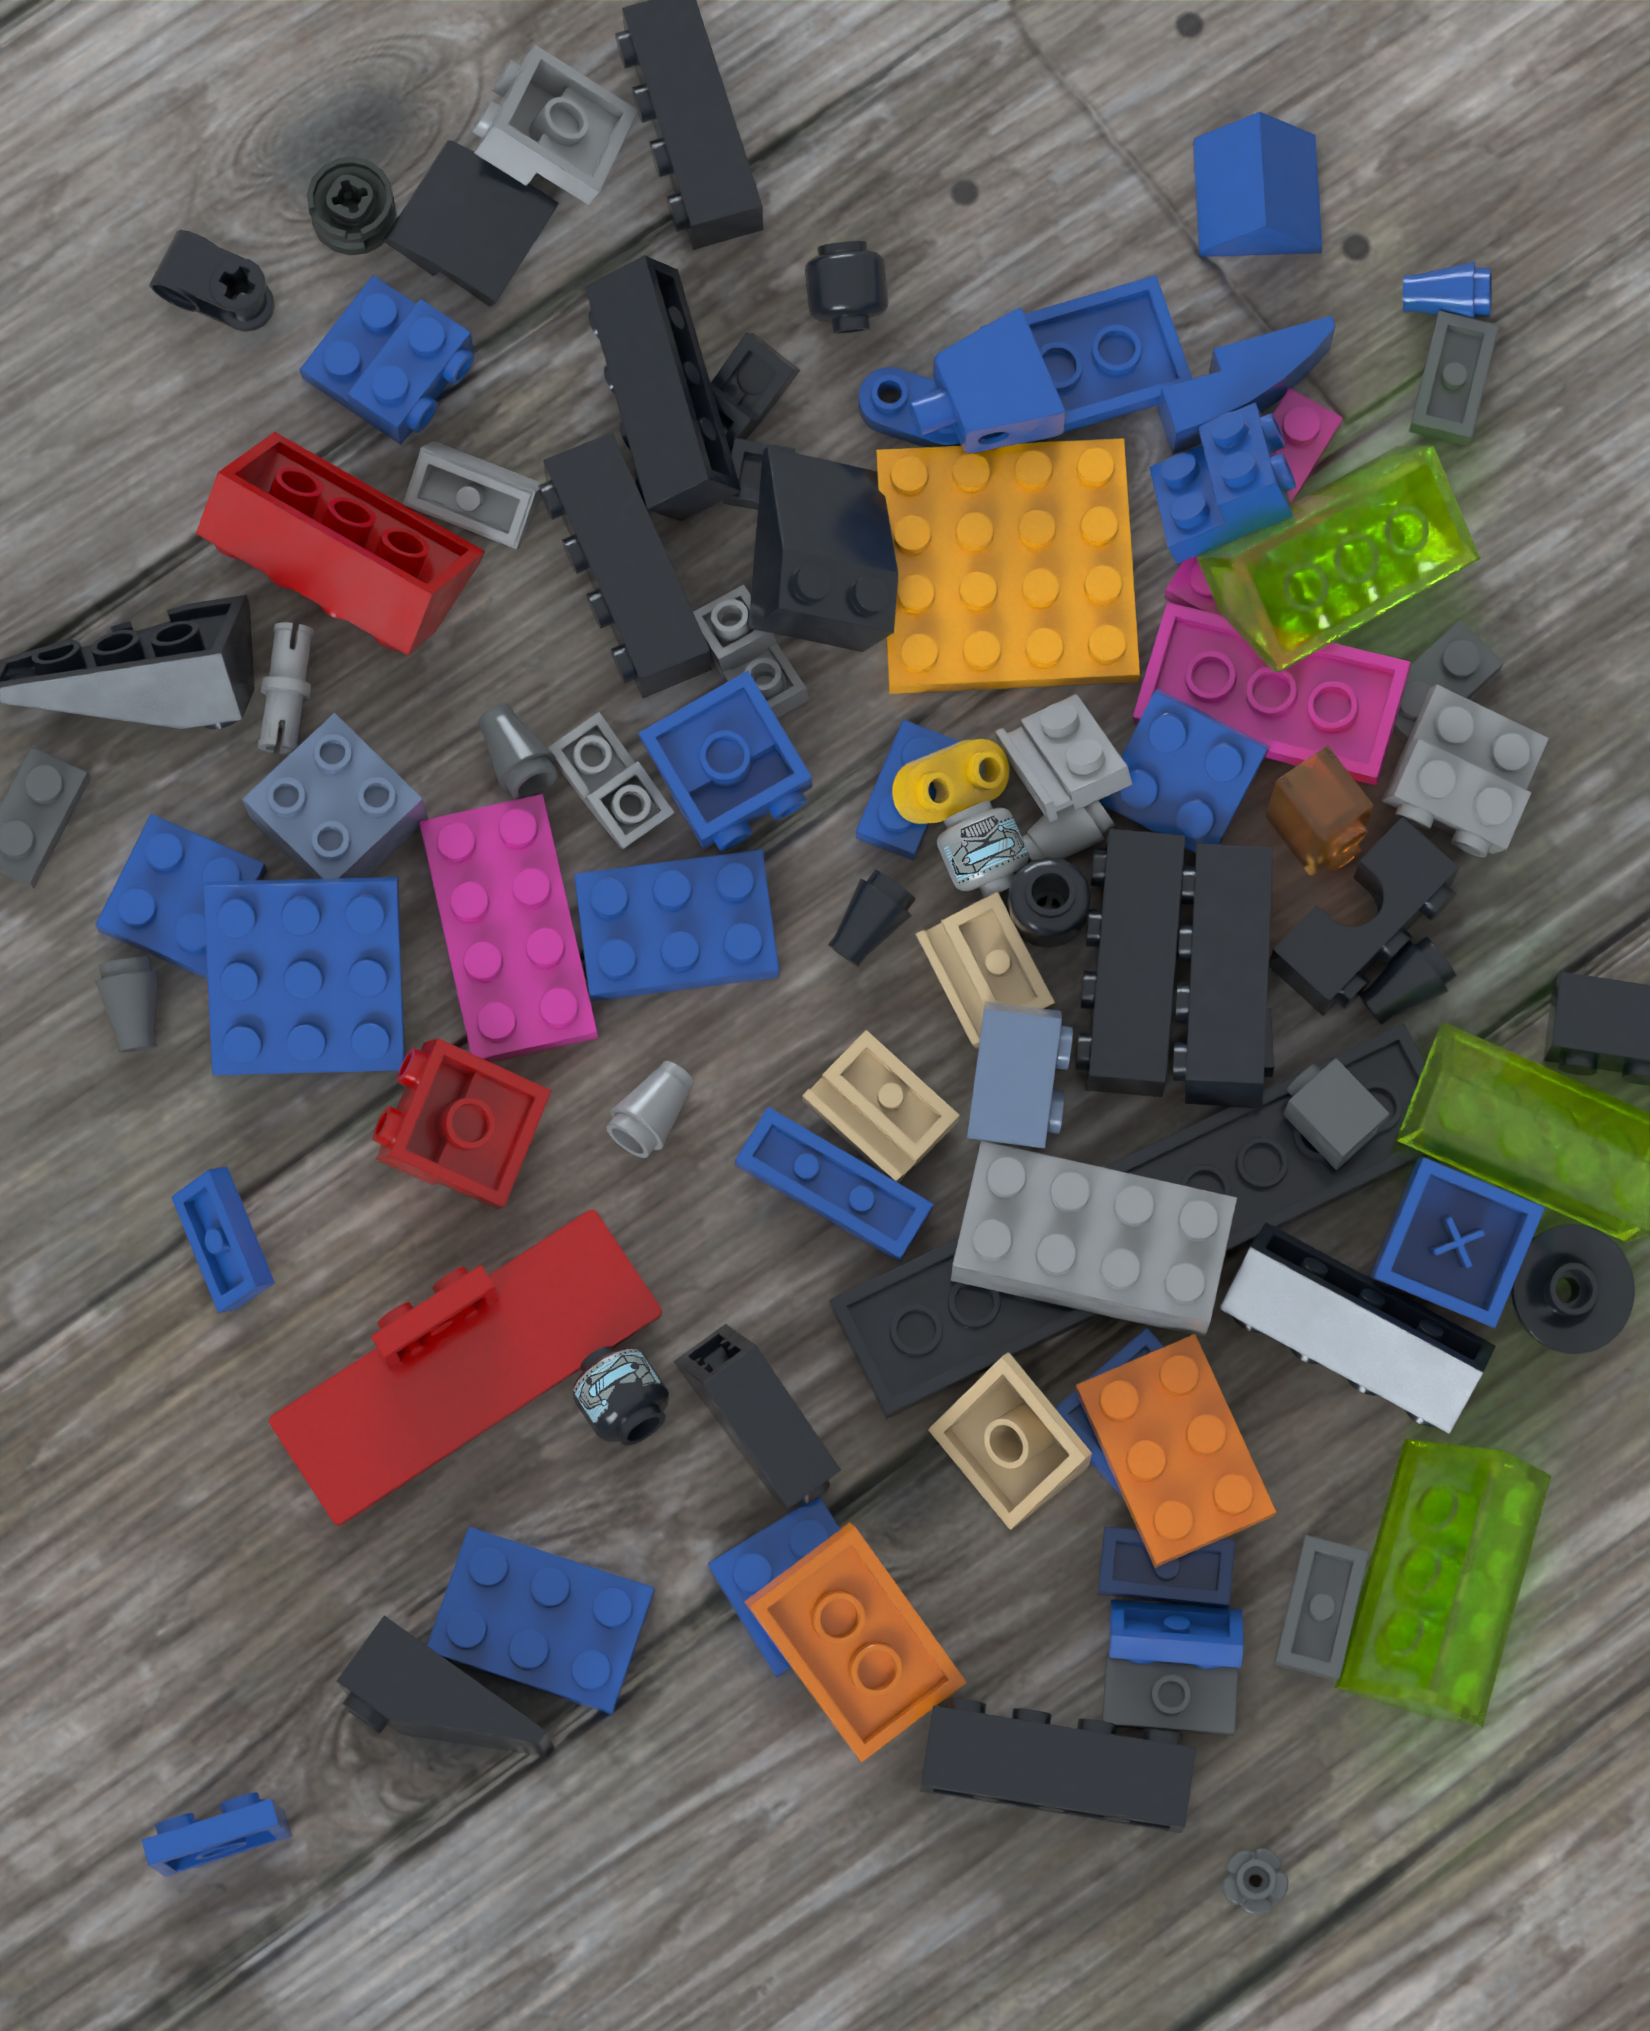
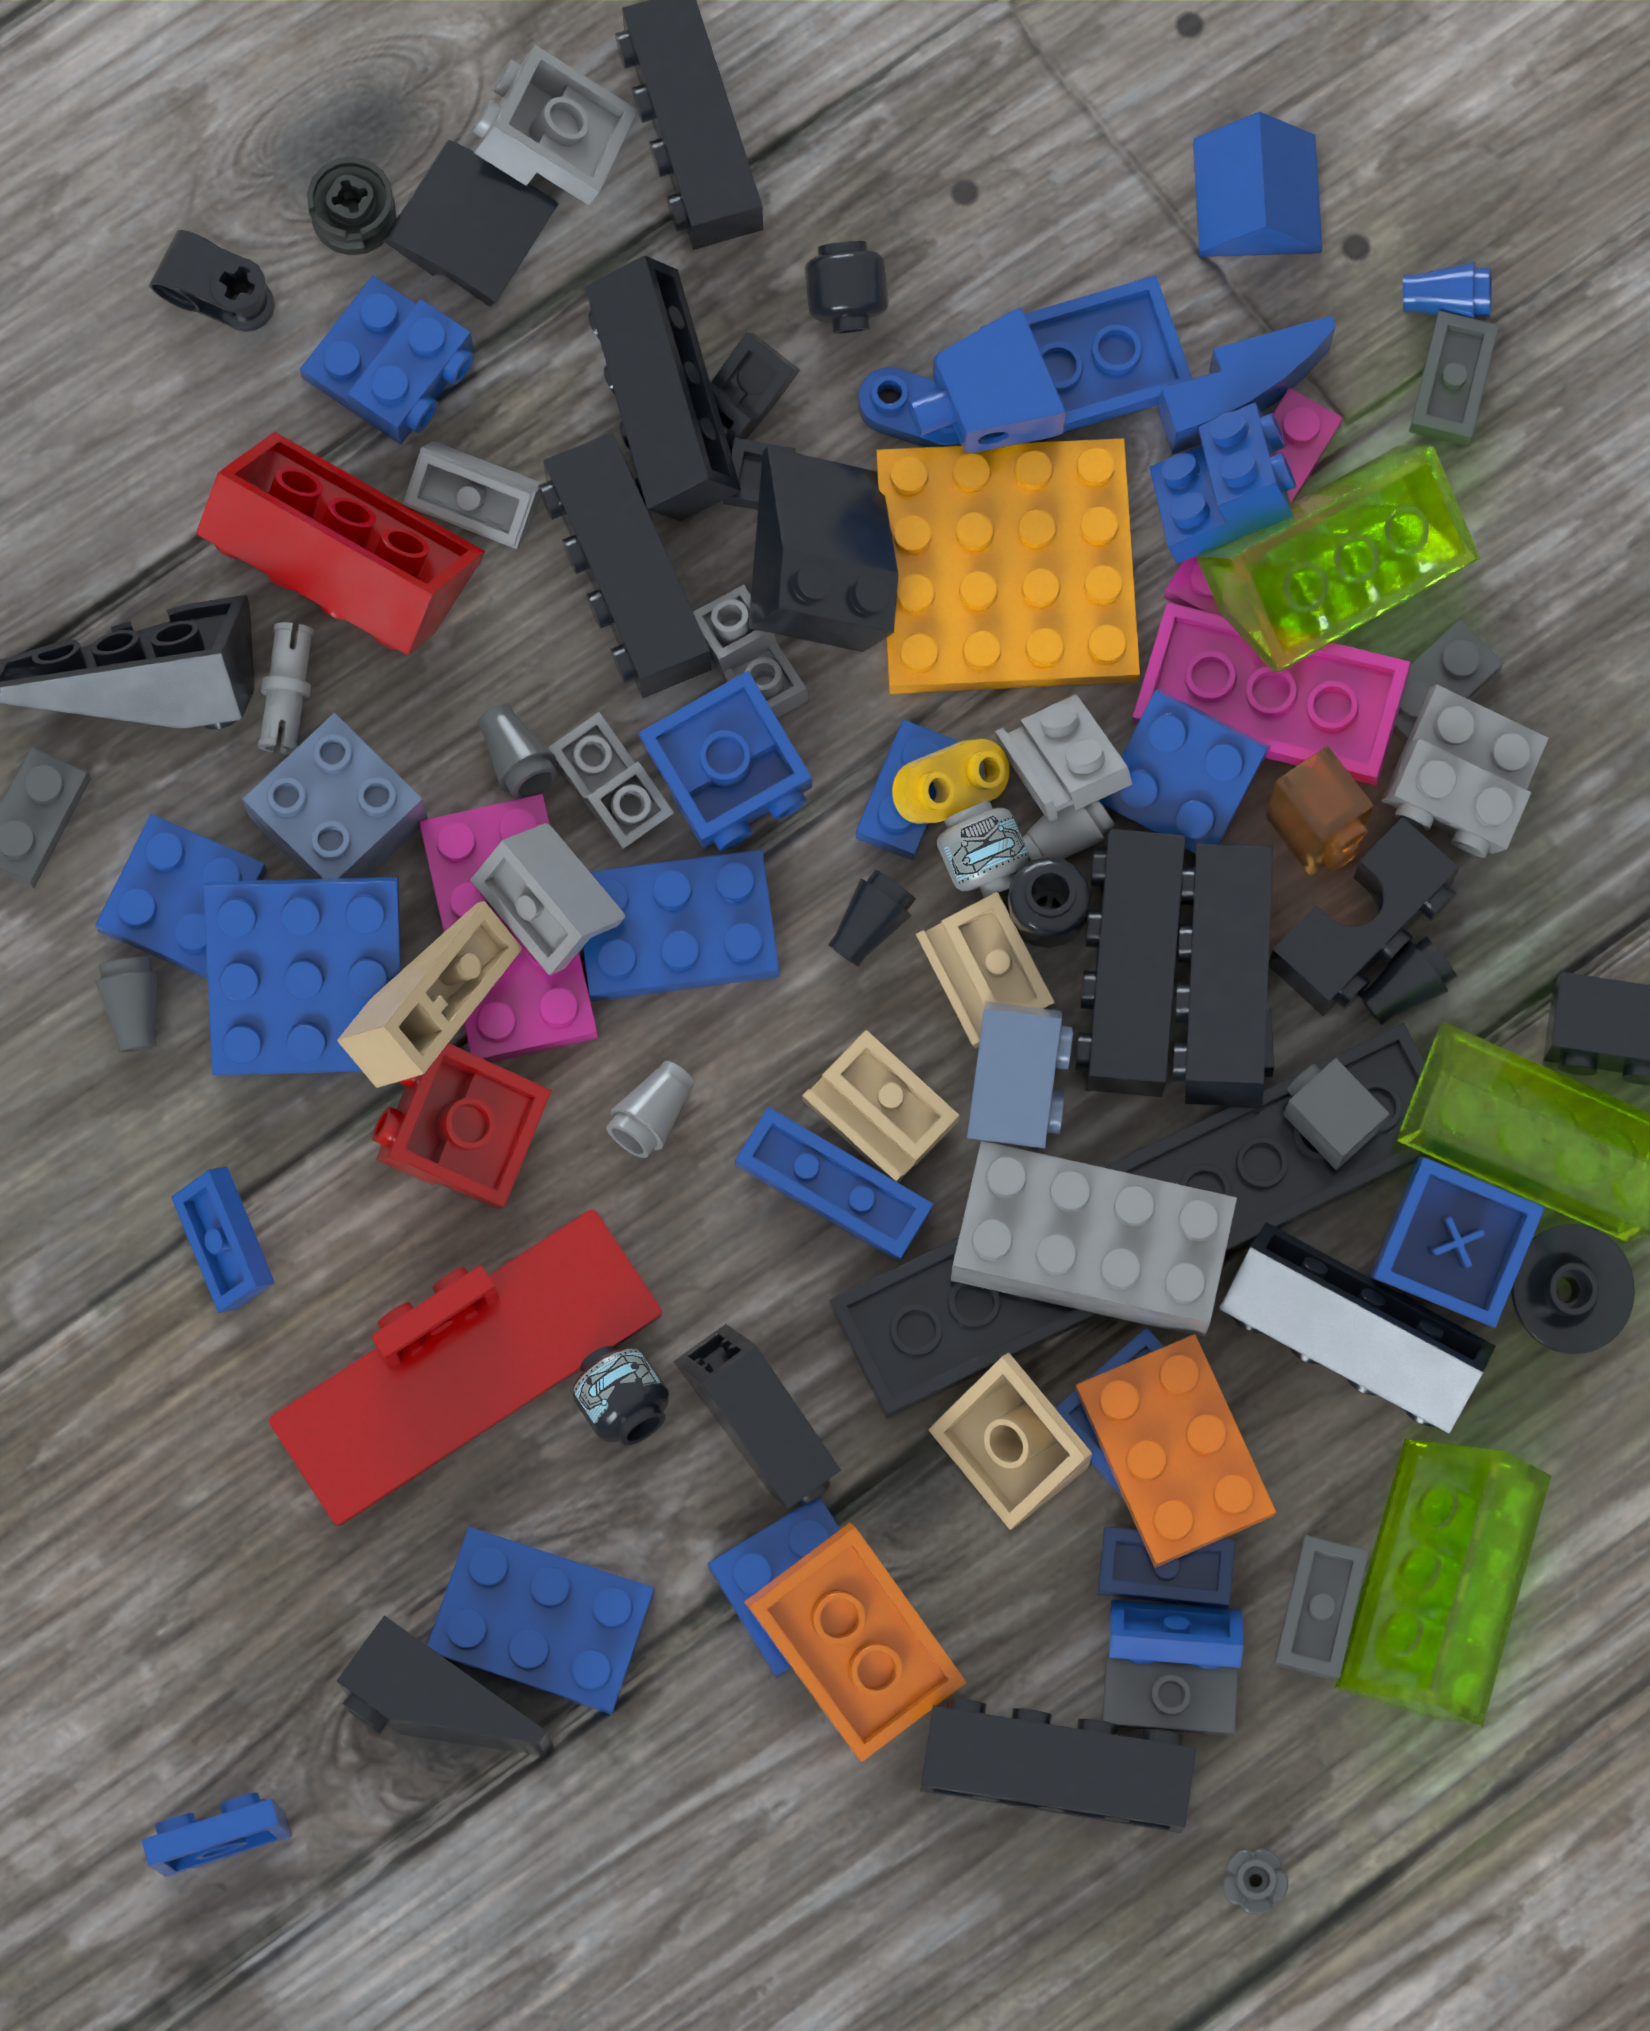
(430, 999): none -> tan slope
(546, 896): none -> light grey panel

